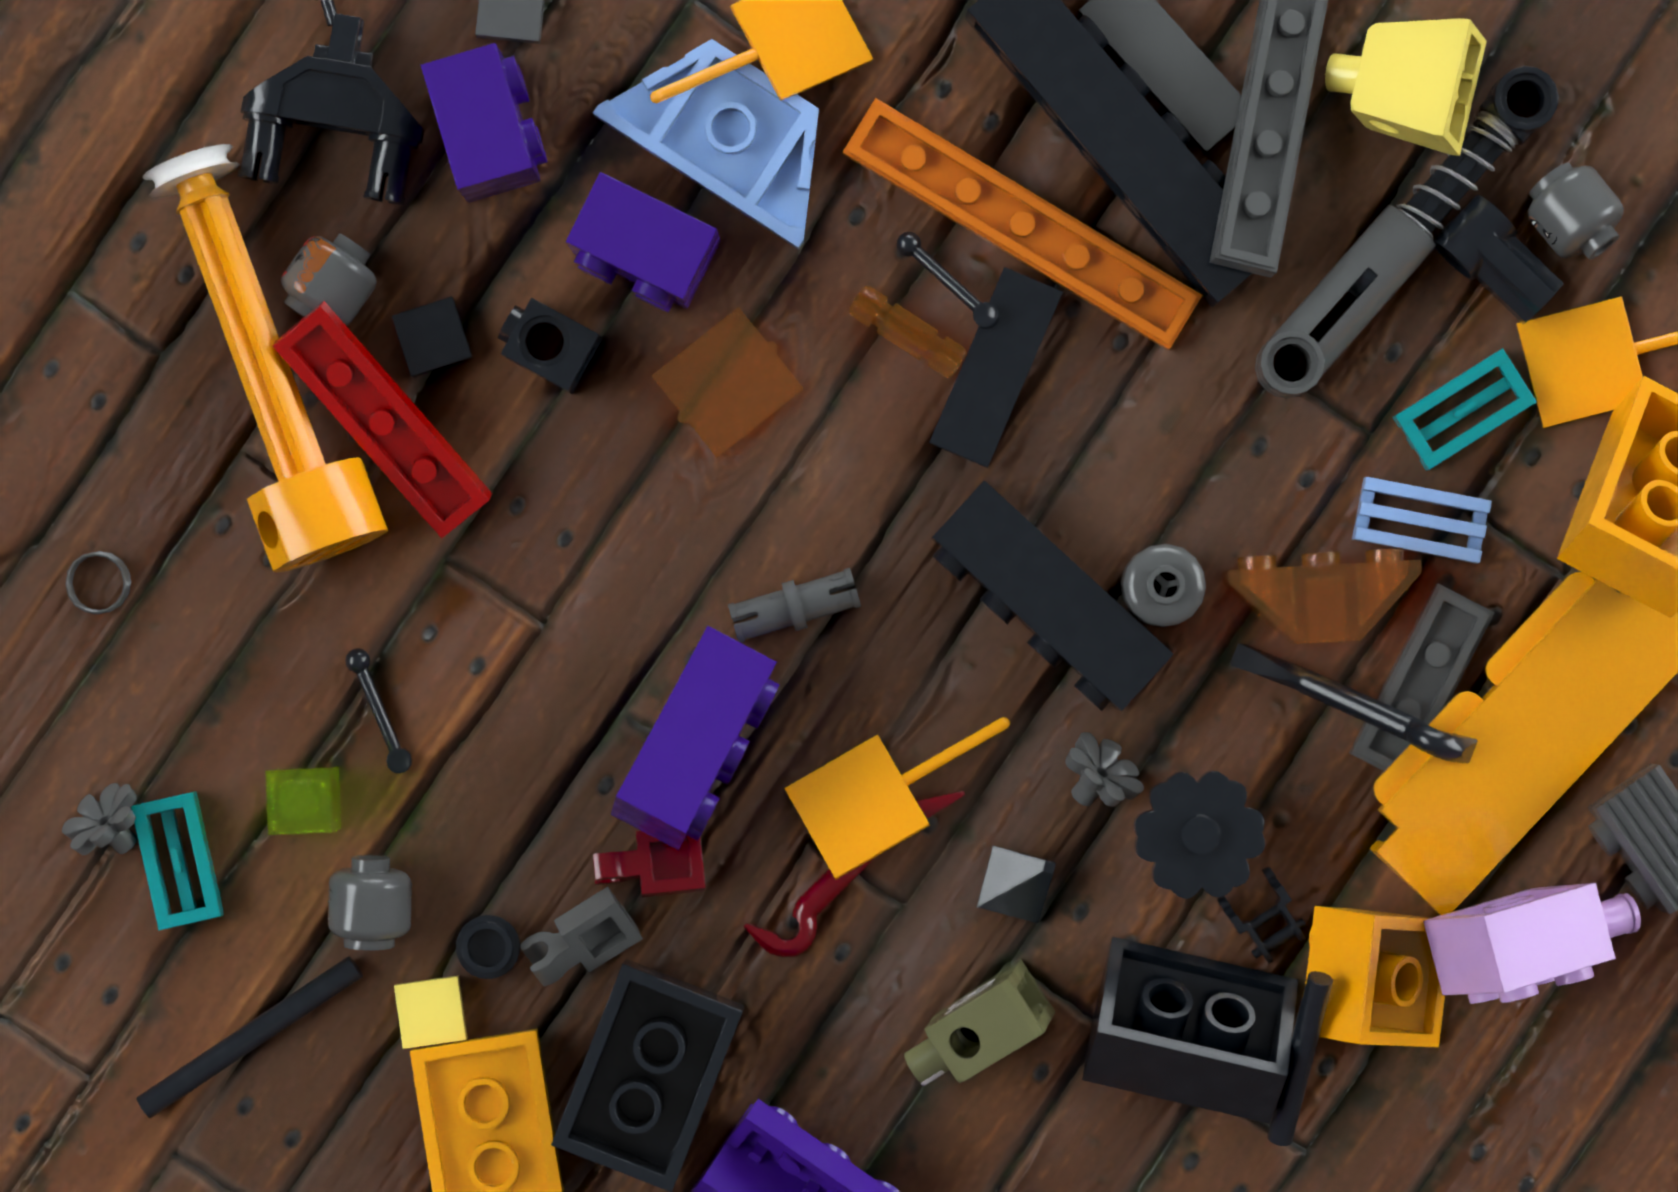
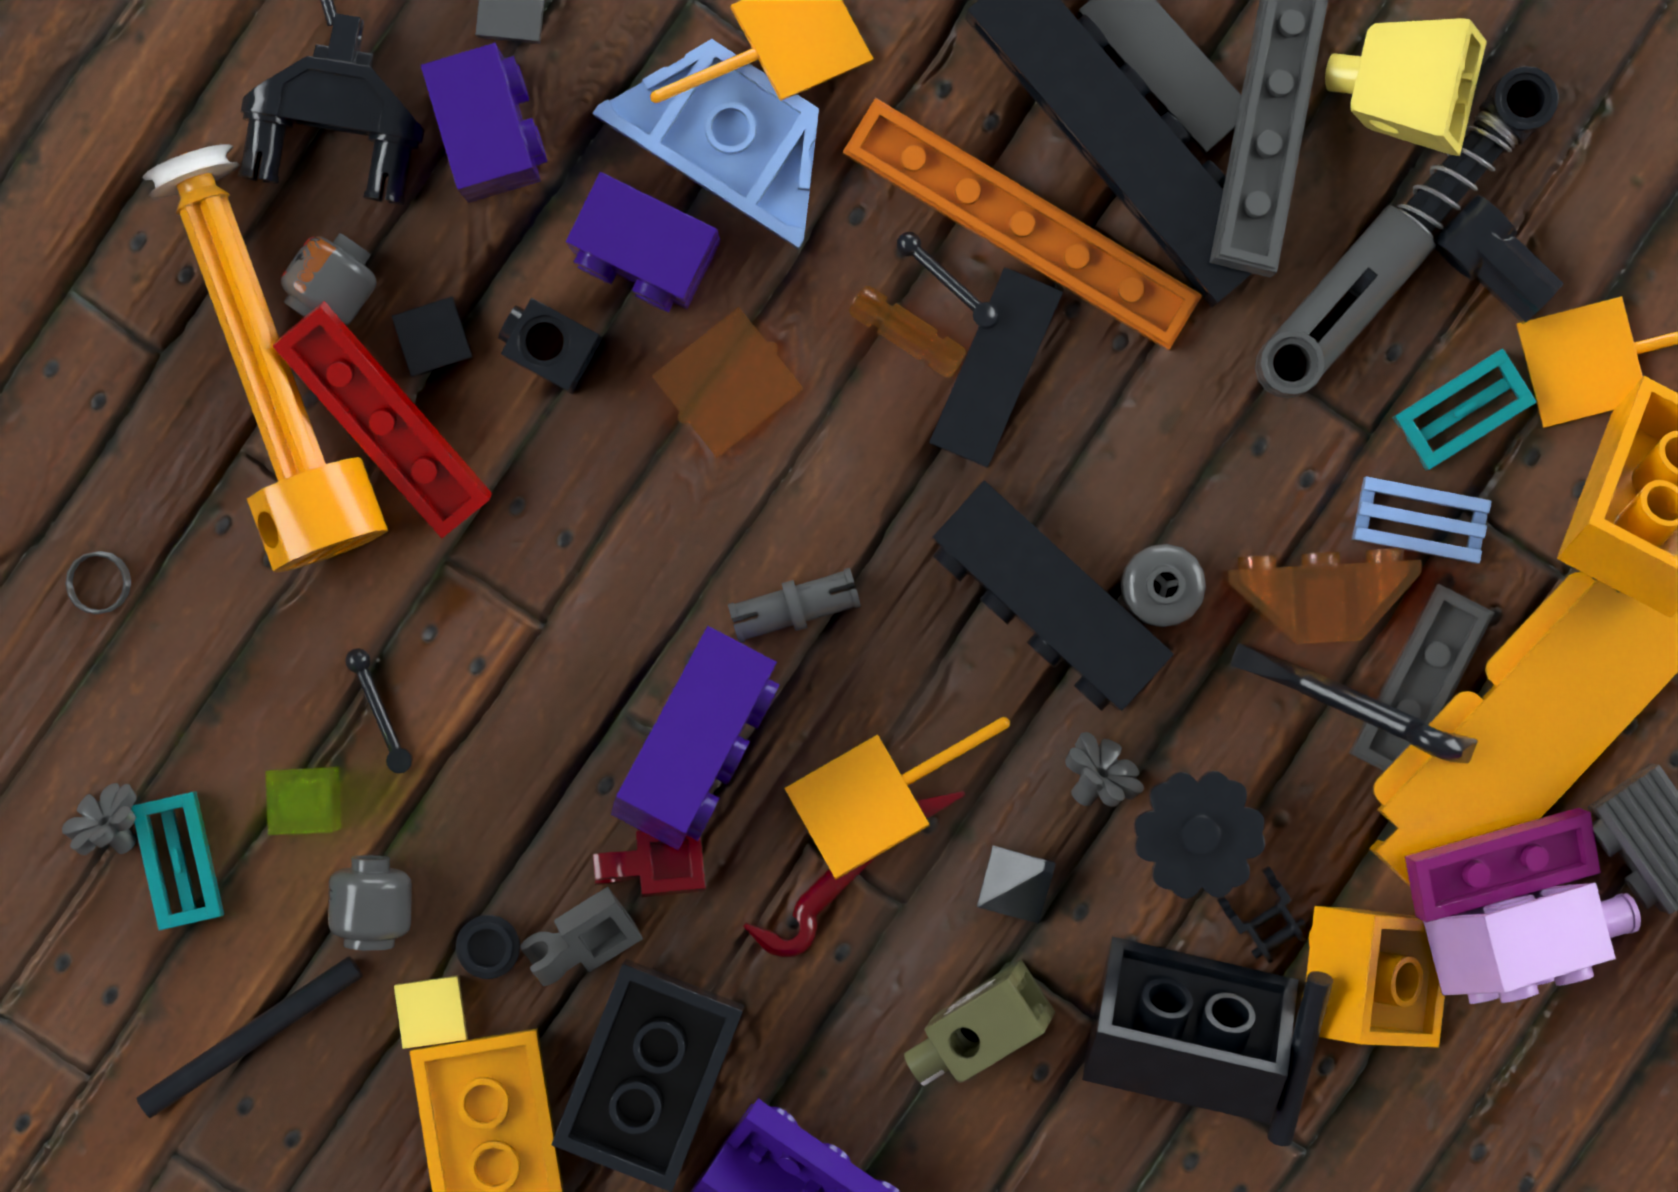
(1502, 864): none -> magenta plate
(1575, 211): dark grey head -> none

